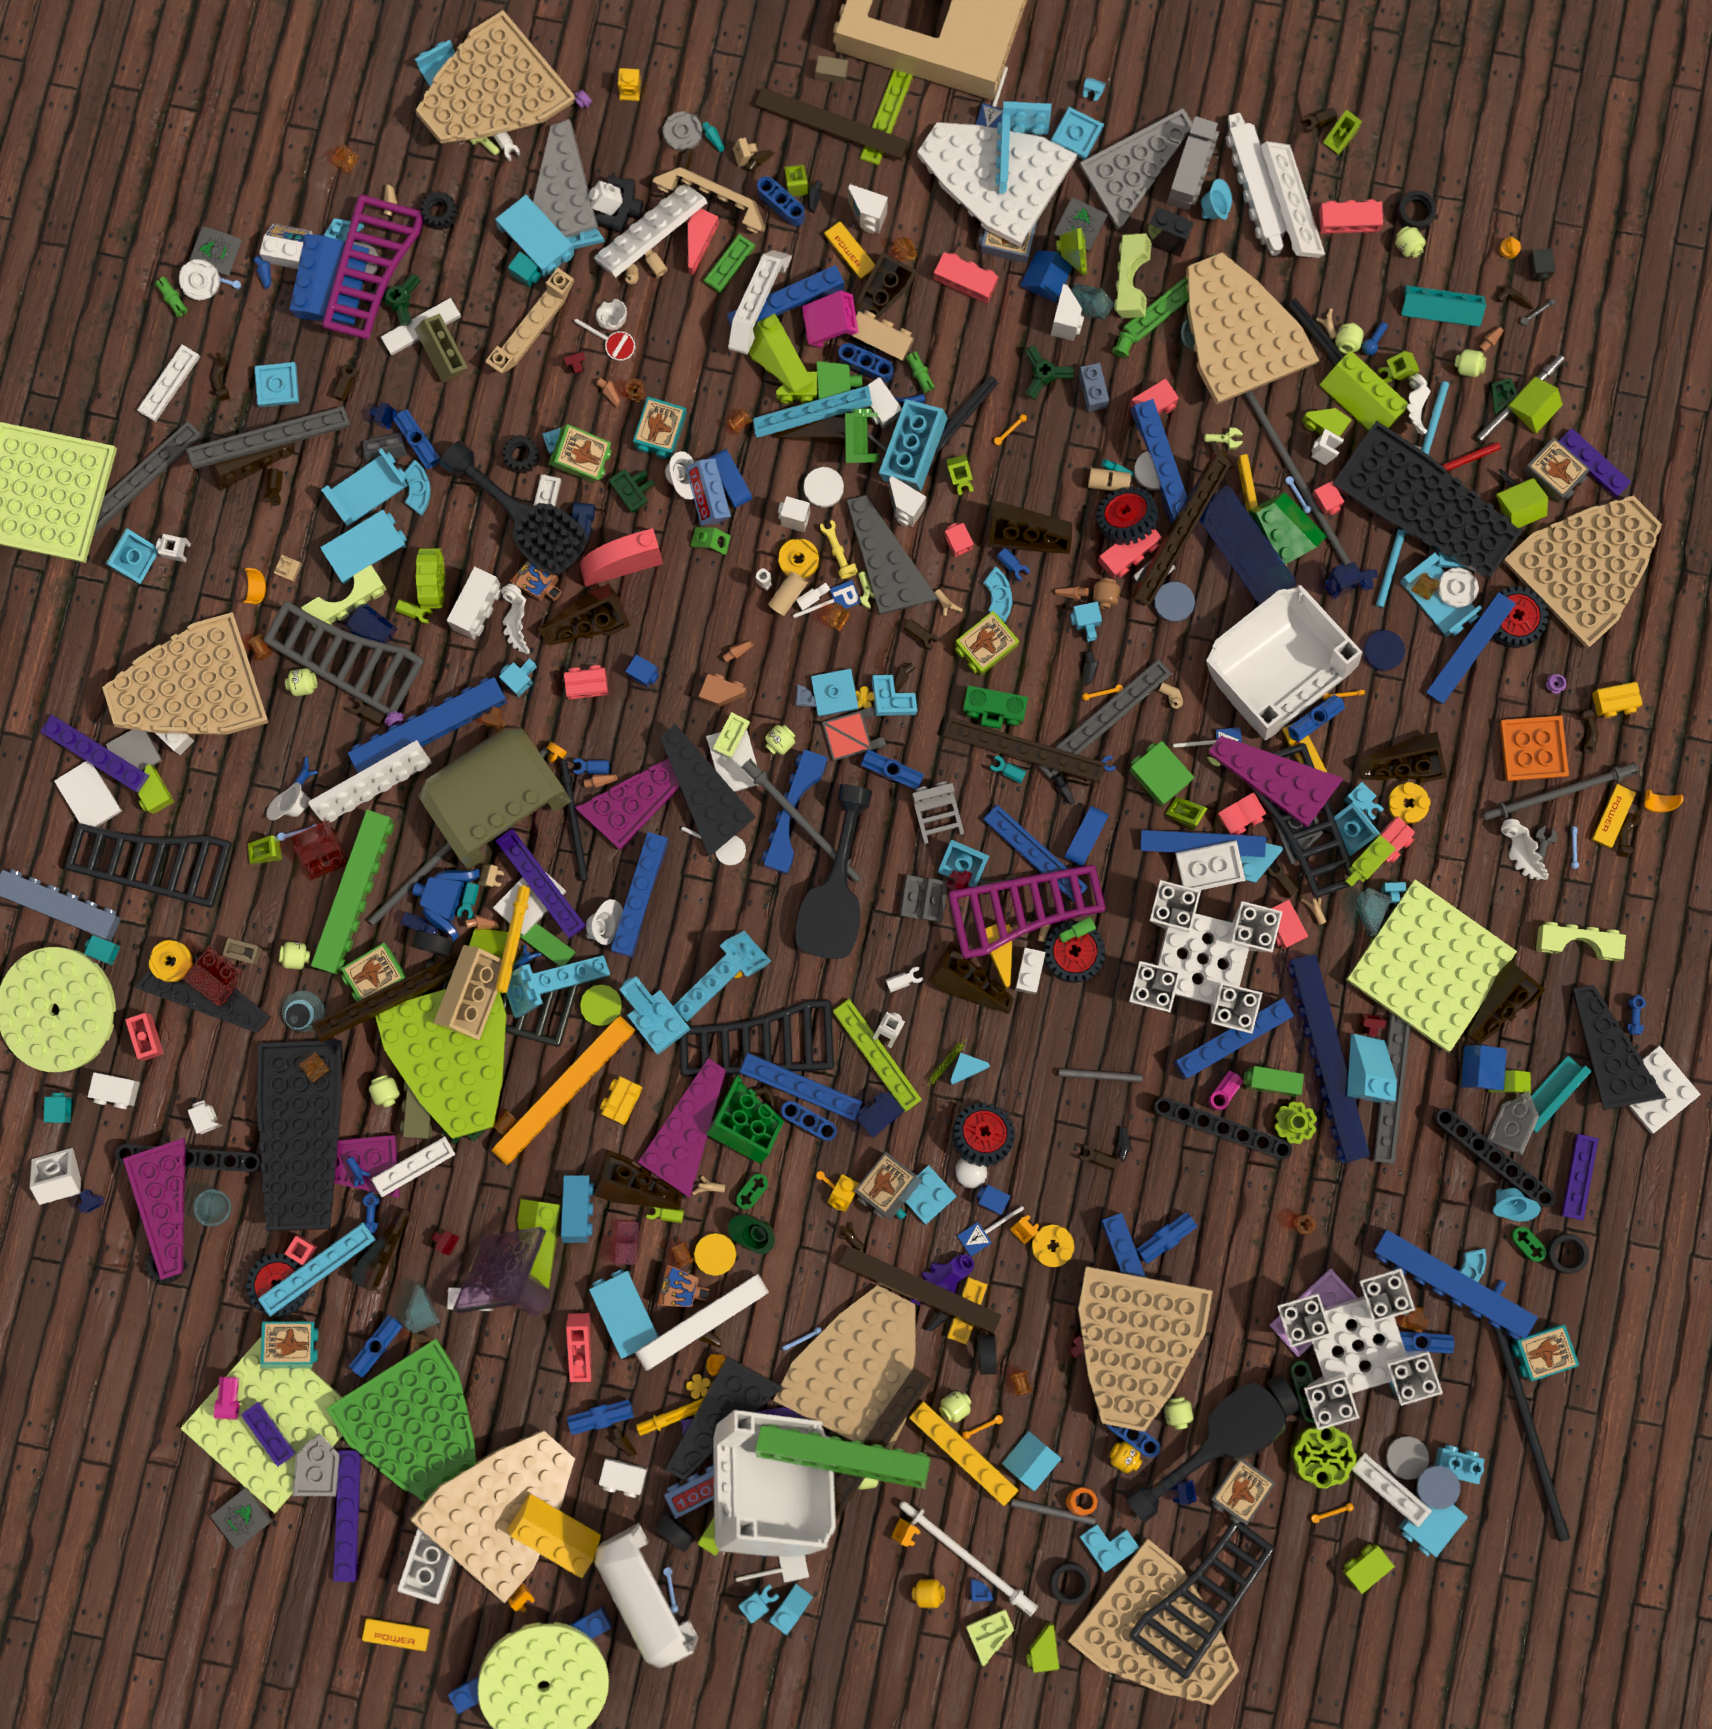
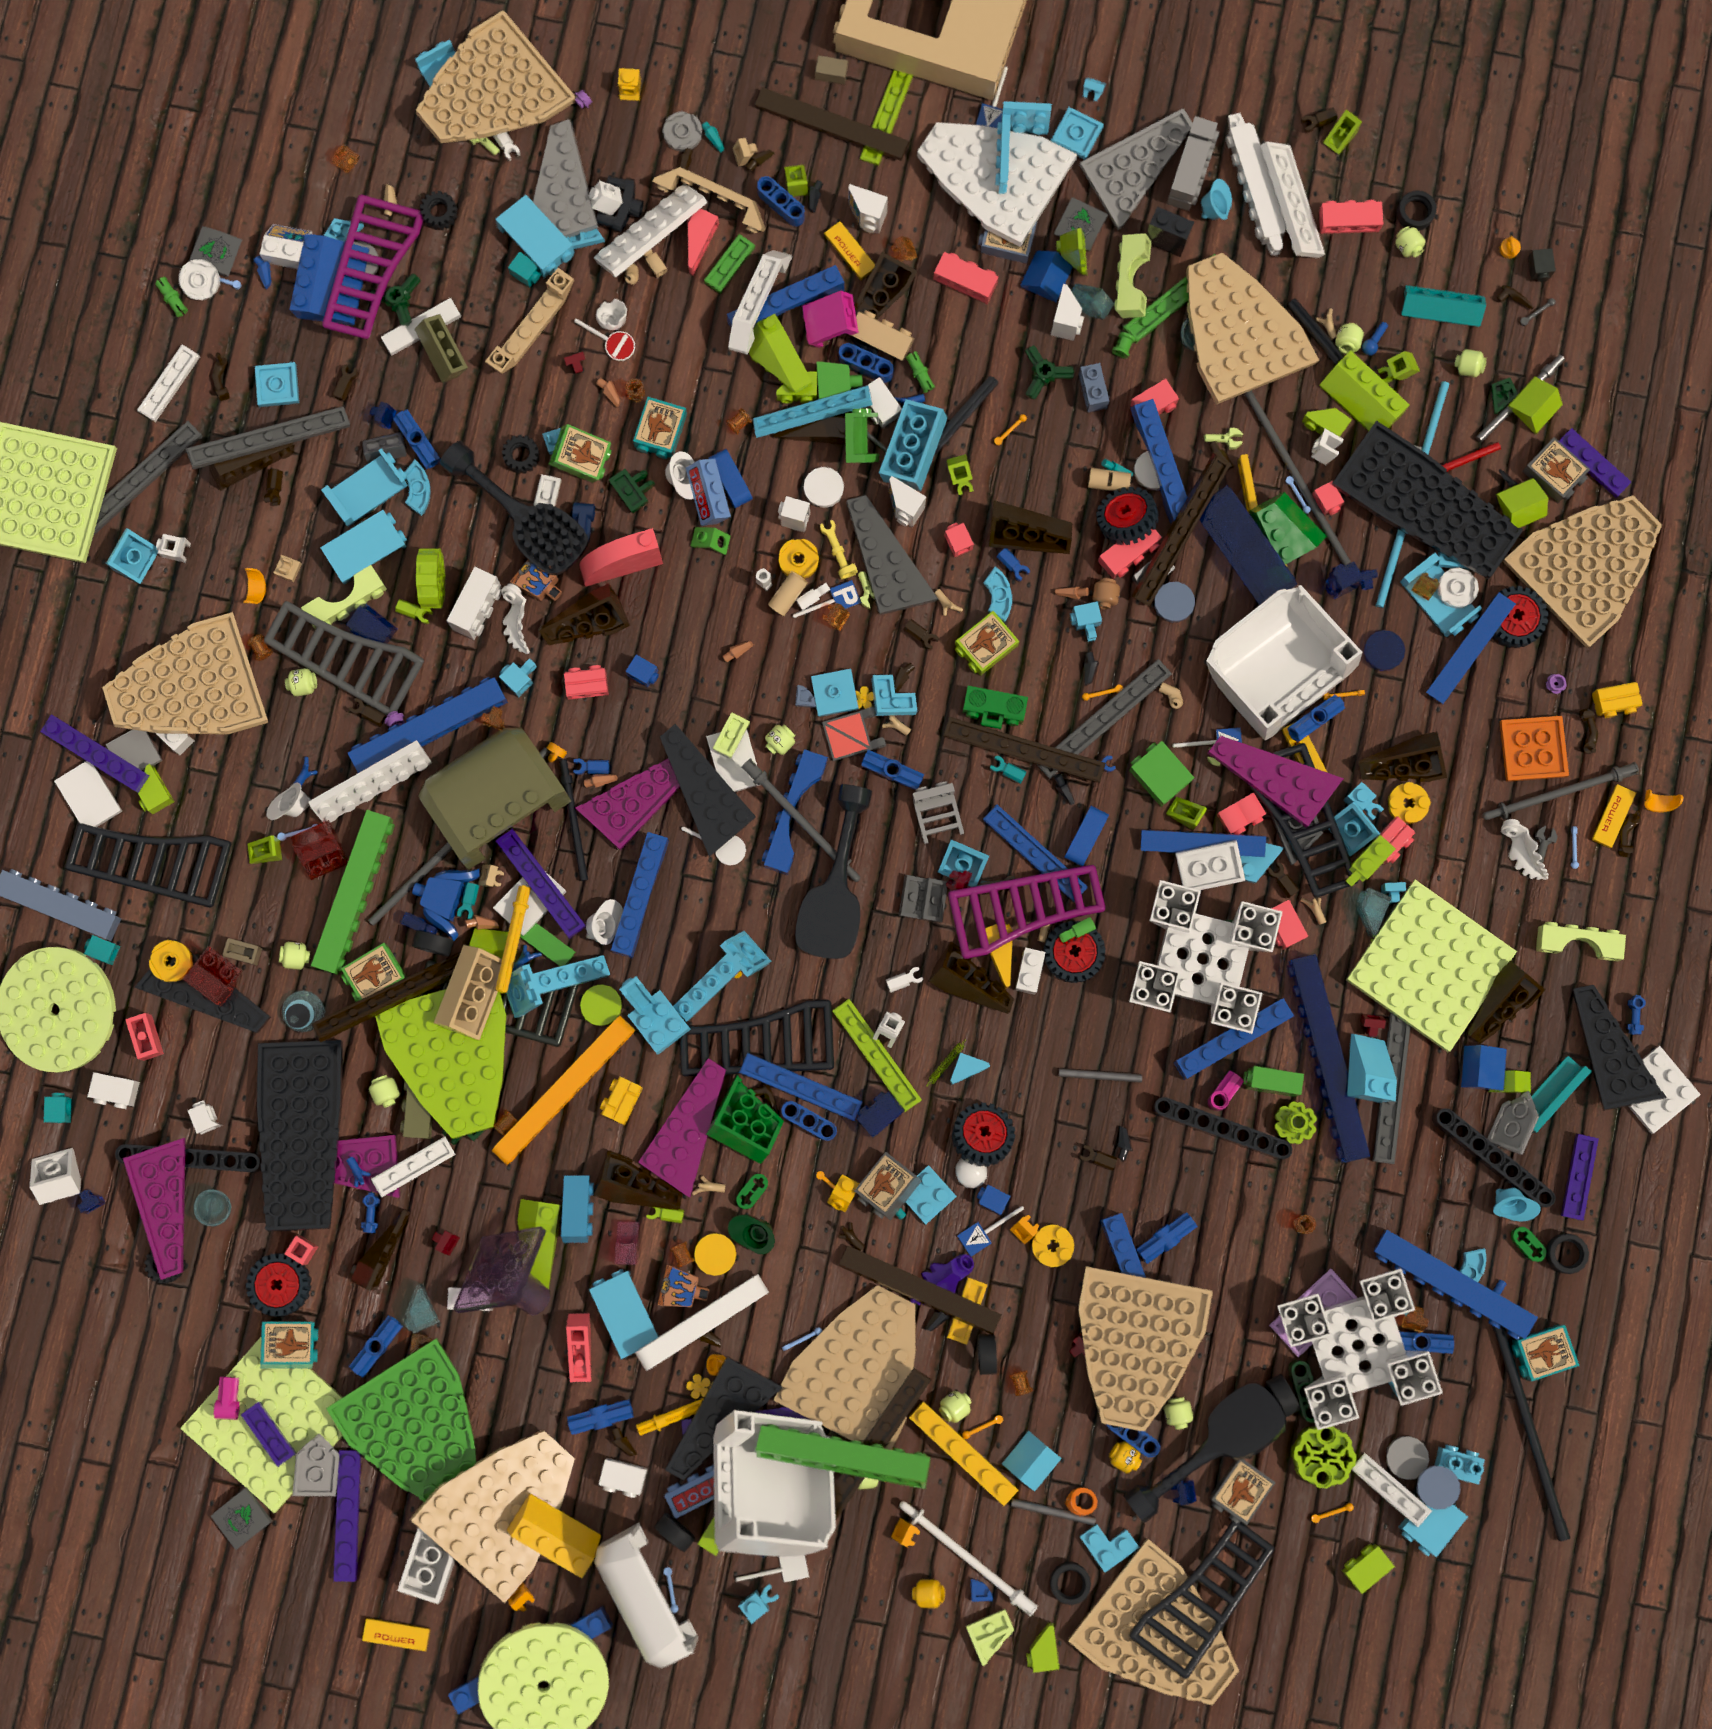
(314, 1067): clear orange tile -> none
(316, 1269): medium azure tile -> none
(719, 691): nougat slope -> none
(791, 1609): medium azure slope -> none
(896, 724): none -> tan bar
(1417, 399): white plant -> none
(1491, 339): nougat bar -> none

